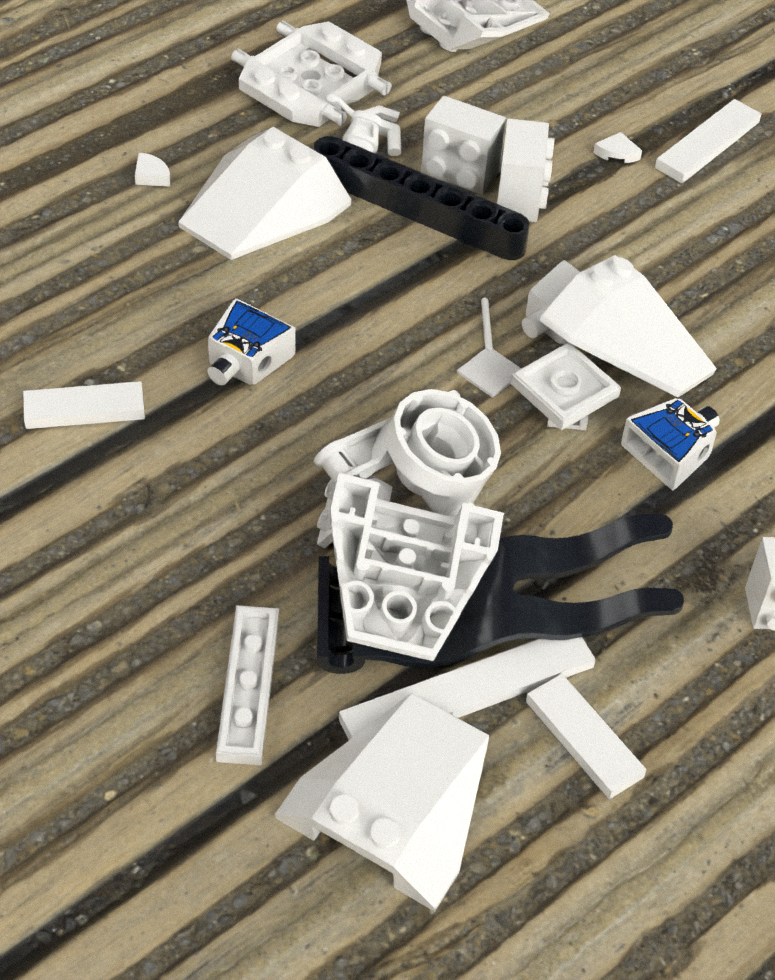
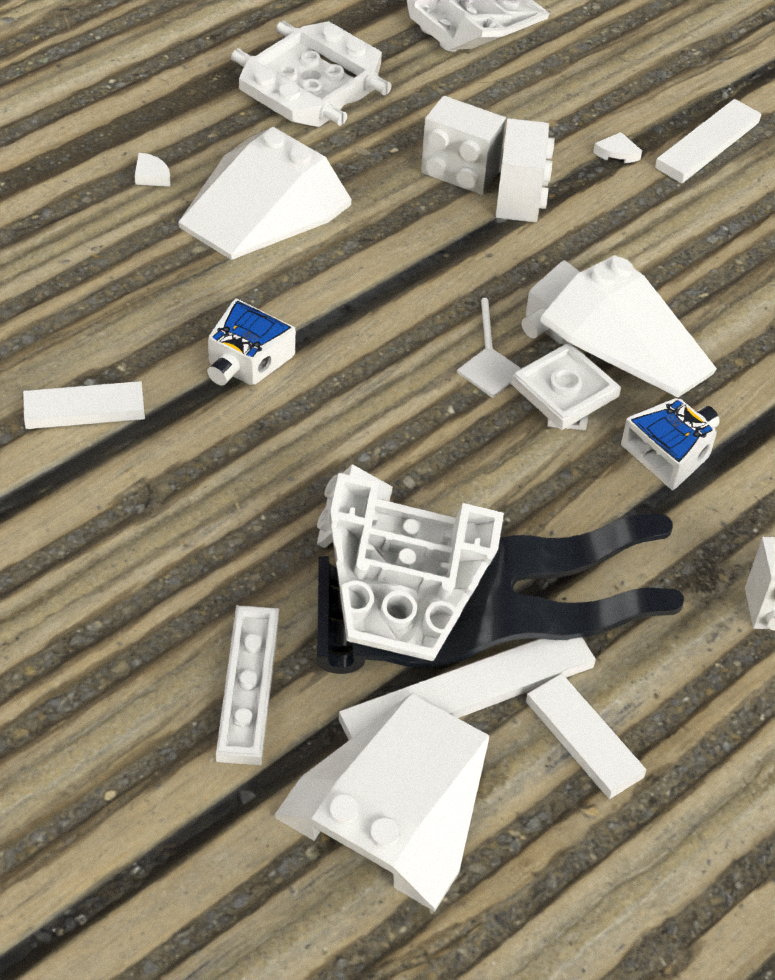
(368, 125): white piece -> none
(427, 199): black beam -> none
(436, 442): white piece -> none

